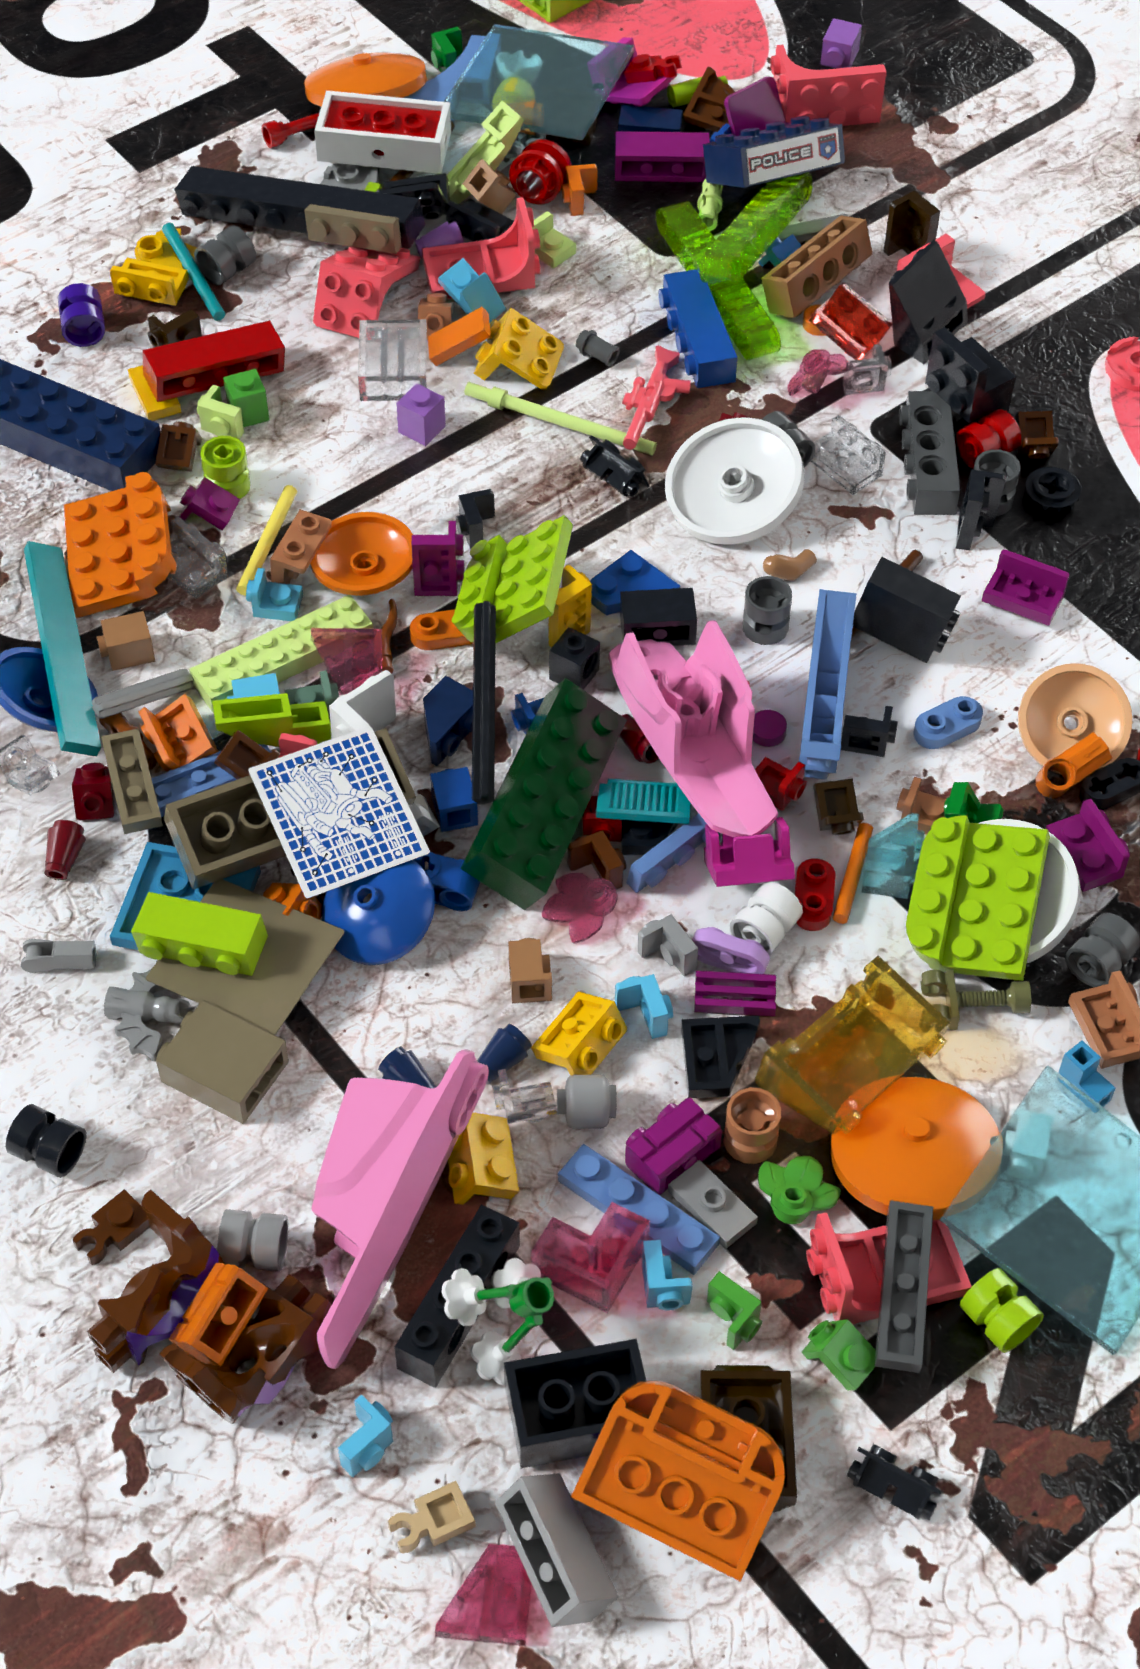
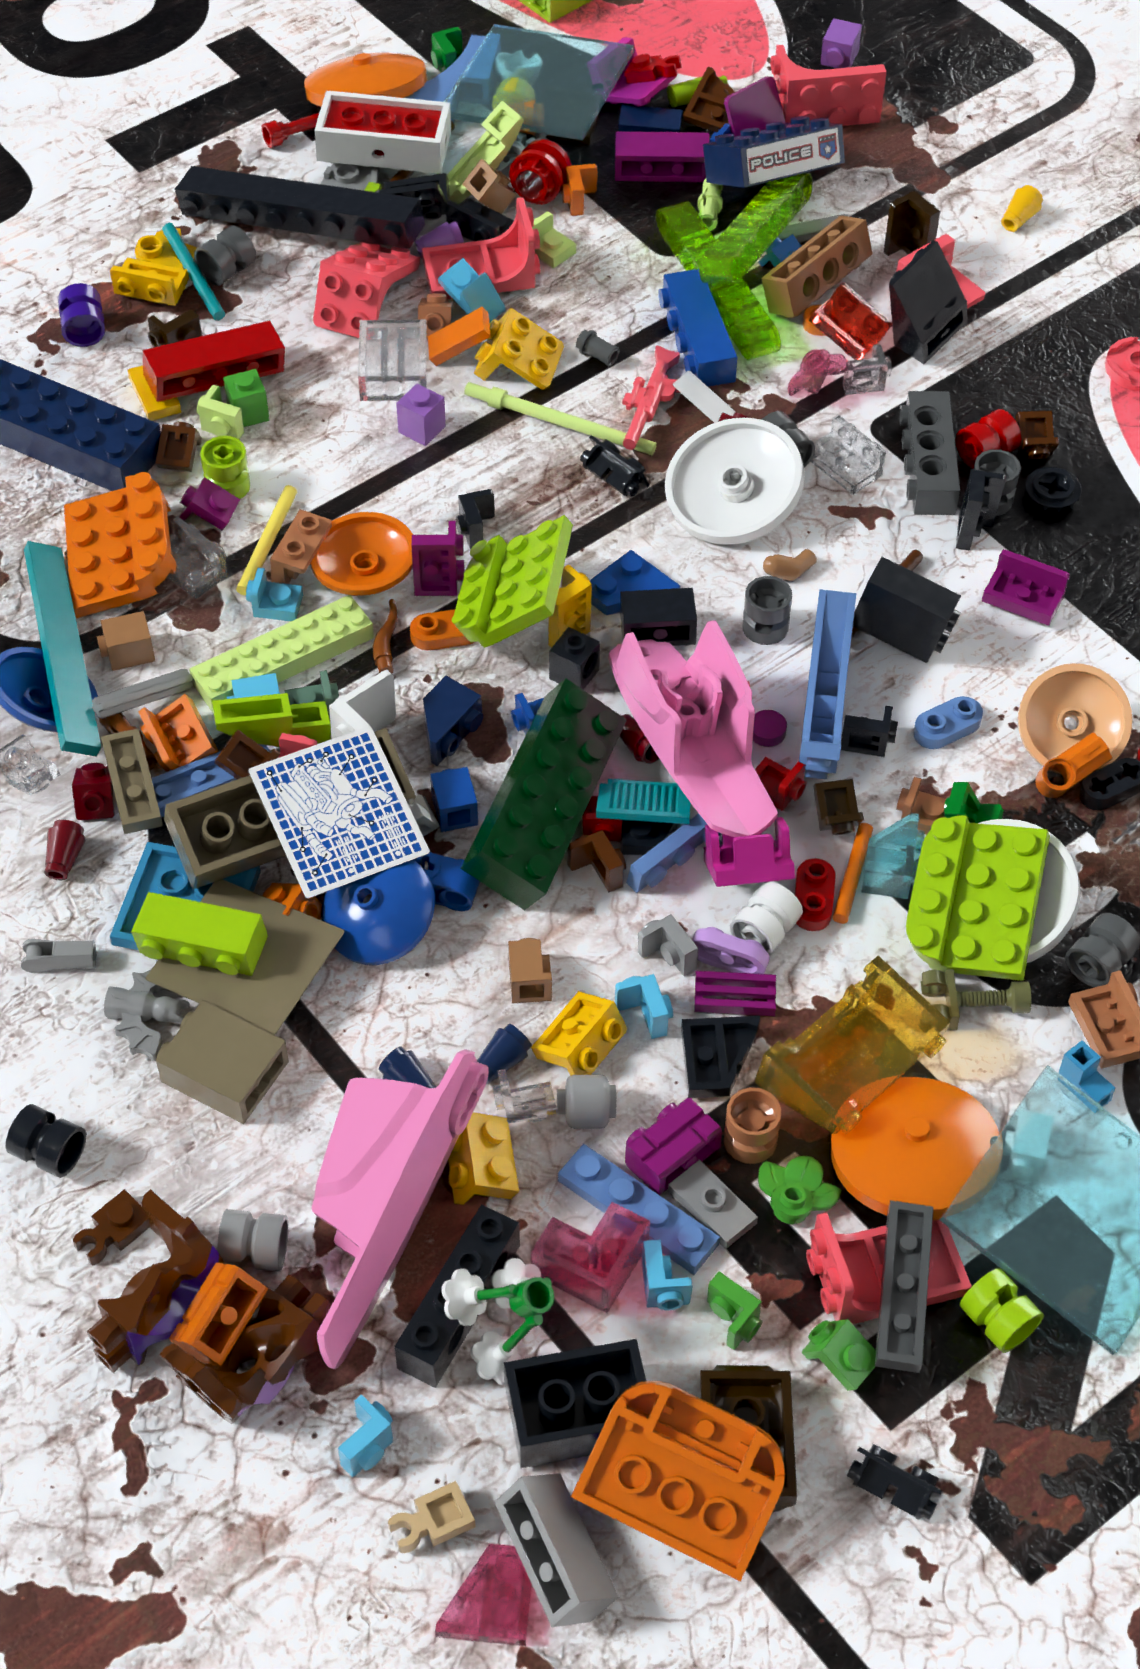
(349, 654): clear pink wing -> none
(353, 228): dark tan plate -> none
(483, 703): black axle -> none
(577, 907): clear pink plate -> none
(702, 396): none -> white sticker
(968, 376): black bracket -> none
(1022, 207): none -> yellow cone
(1093, 846): magenta bracket -> none

